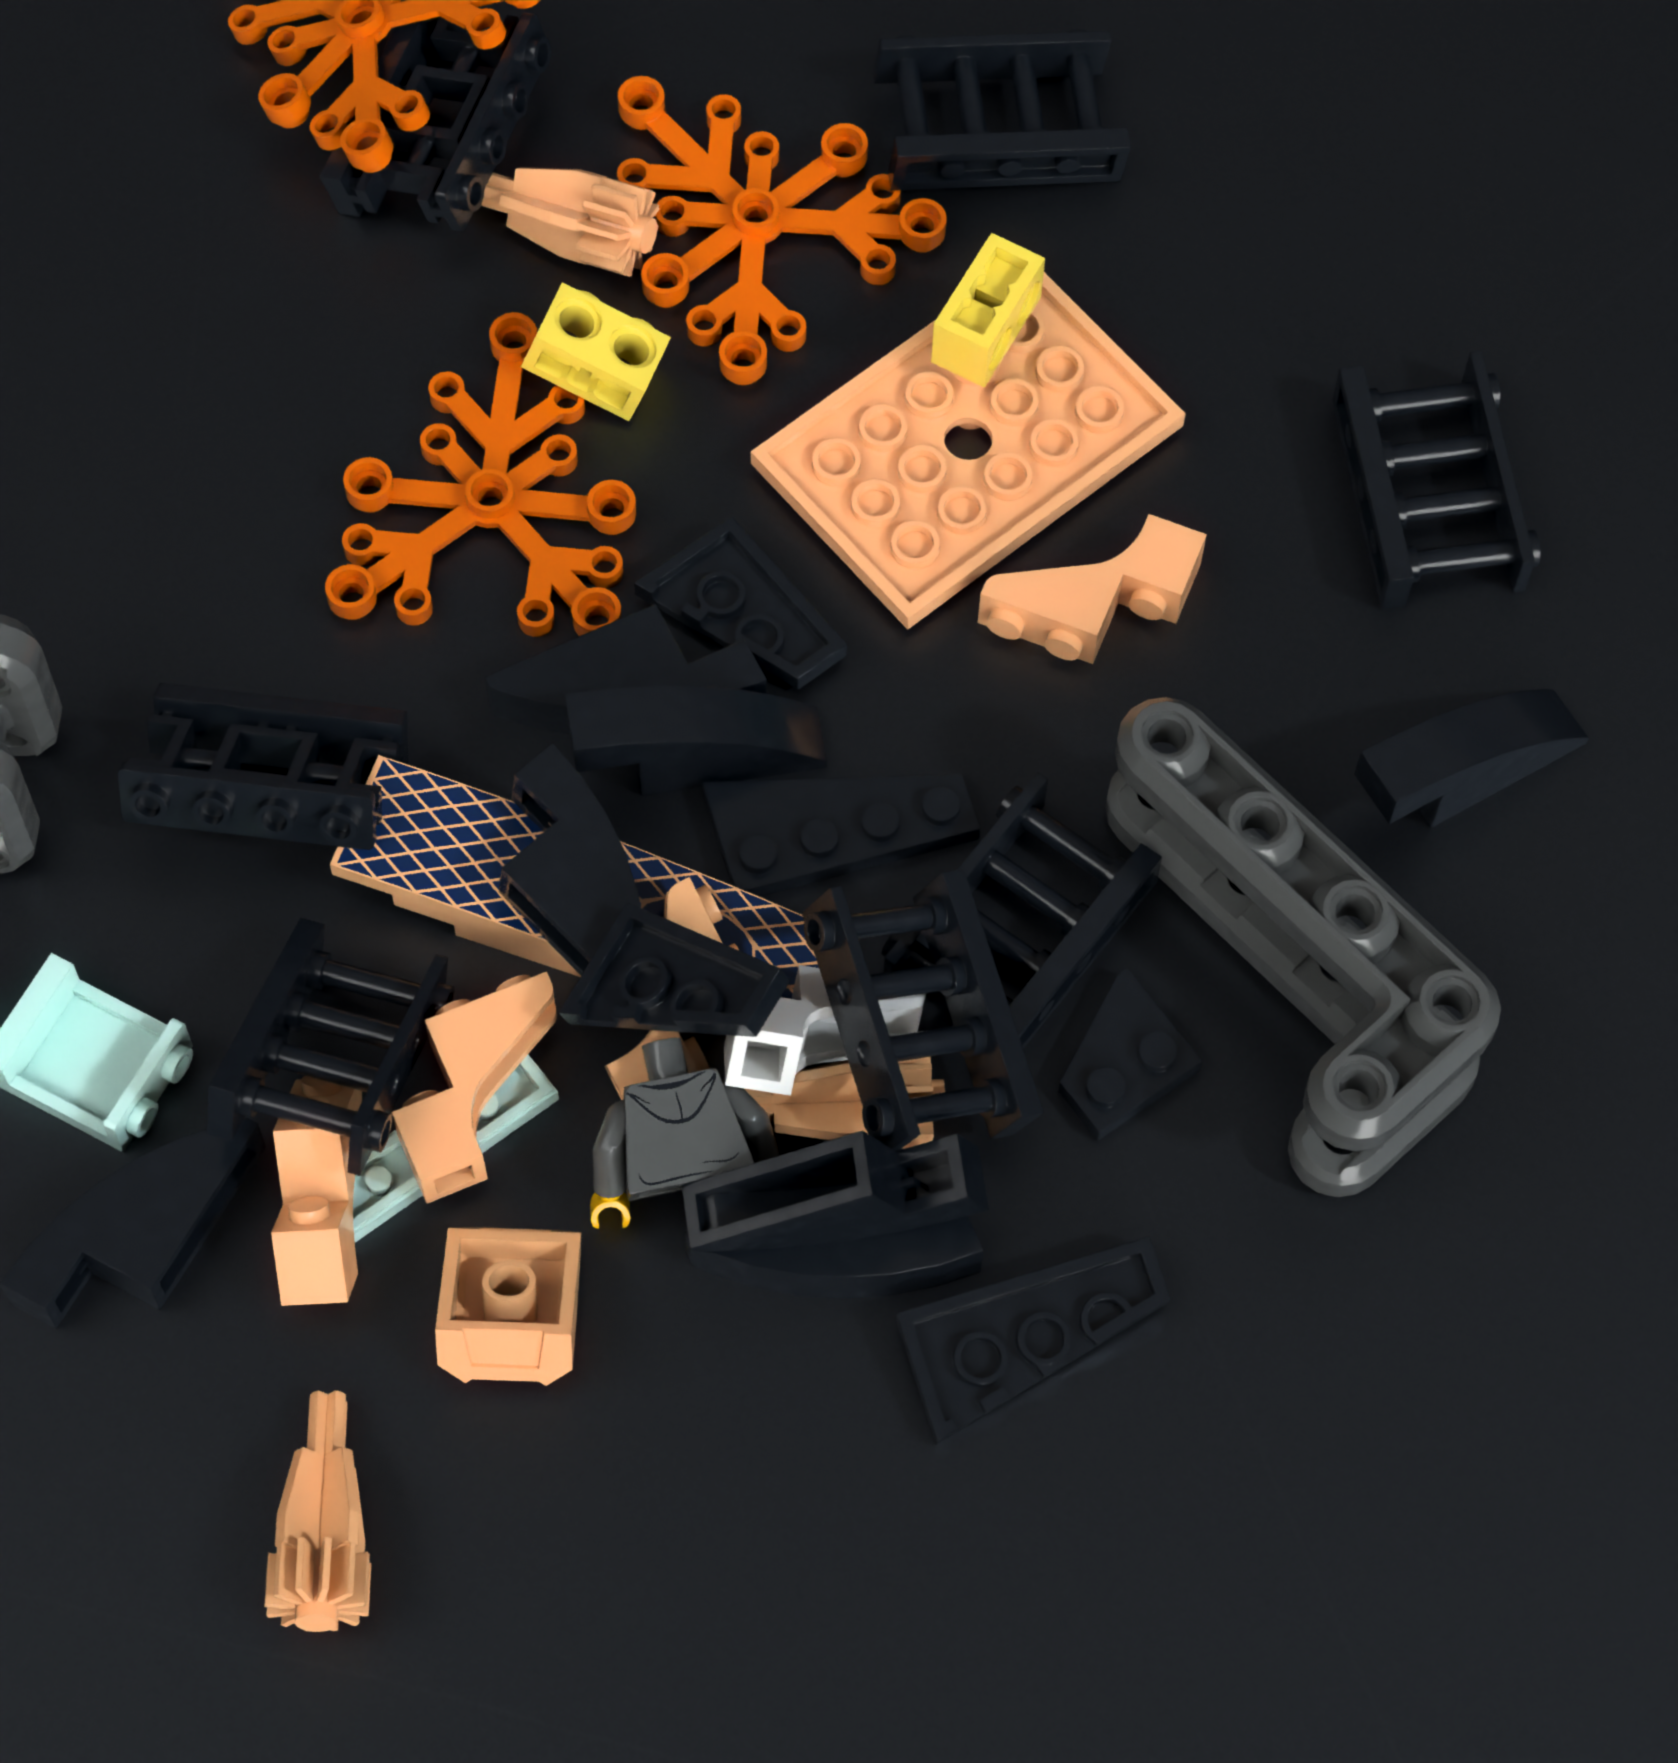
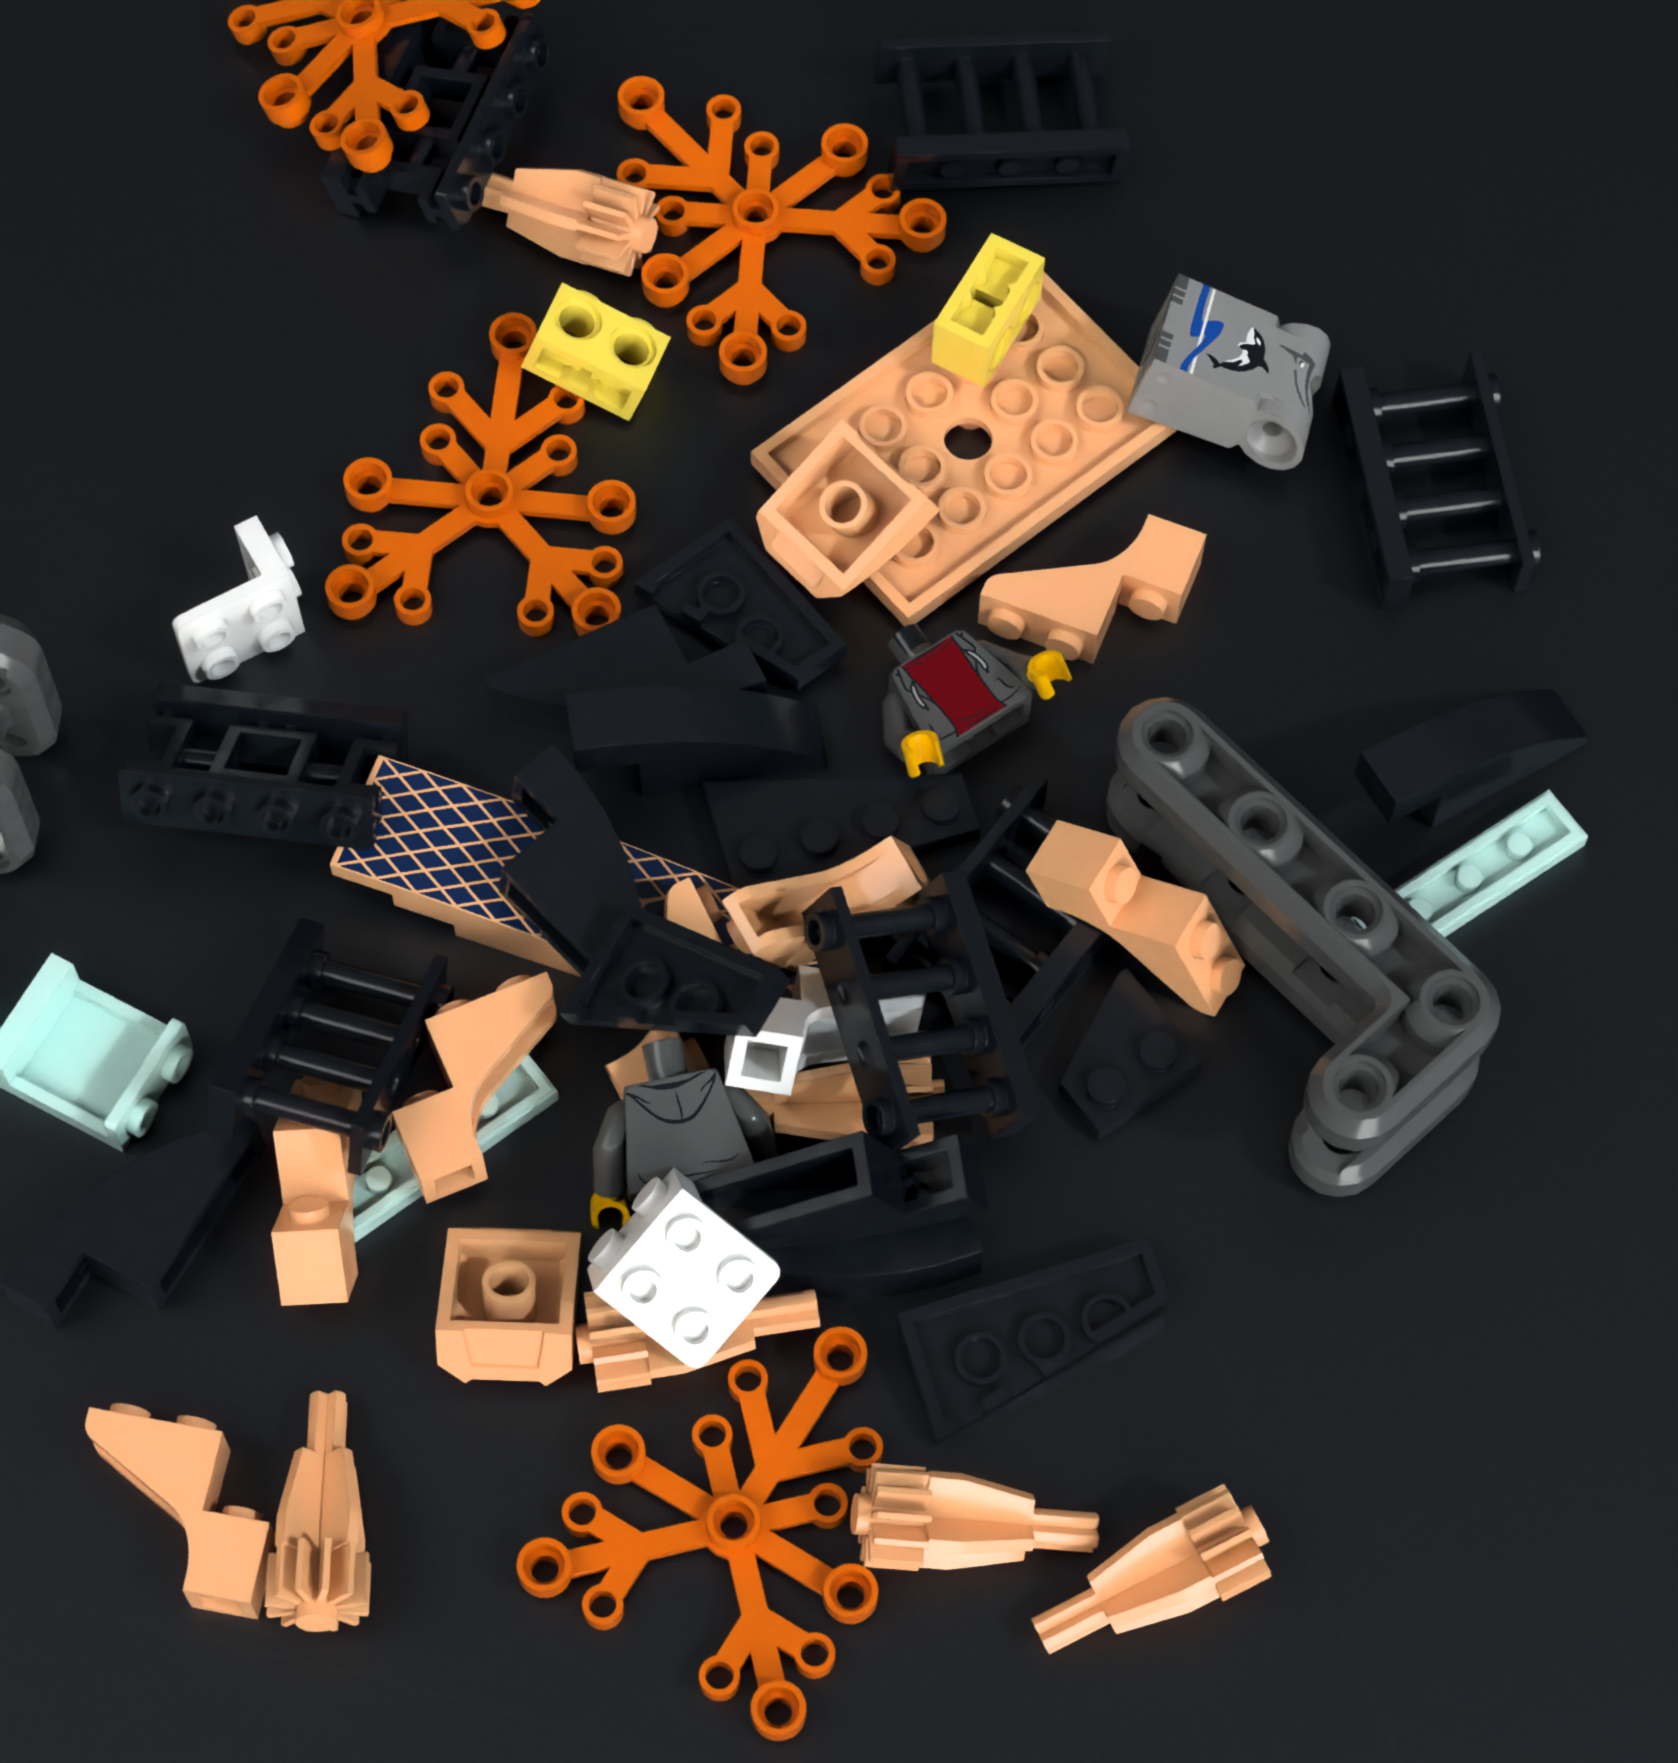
(183, 1474): none -> light nougat arch
(248, 617): none -> white bracket
(631, 1358): none -> light nougat piece
(680, 1270): none -> white bracket
(770, 917): none -> light nougat arch
(776, 1459): none -> orange plant
(841, 515): none -> light nougat slope
(956, 1521): none -> light nougat piece
(959, 696): none -> torso
(1156, 921): none -> light nougat arch
(1166, 1571): none -> light nougat piece
(1230, 374): none -> light grey piece
(1493, 864): none -> light aqua tile

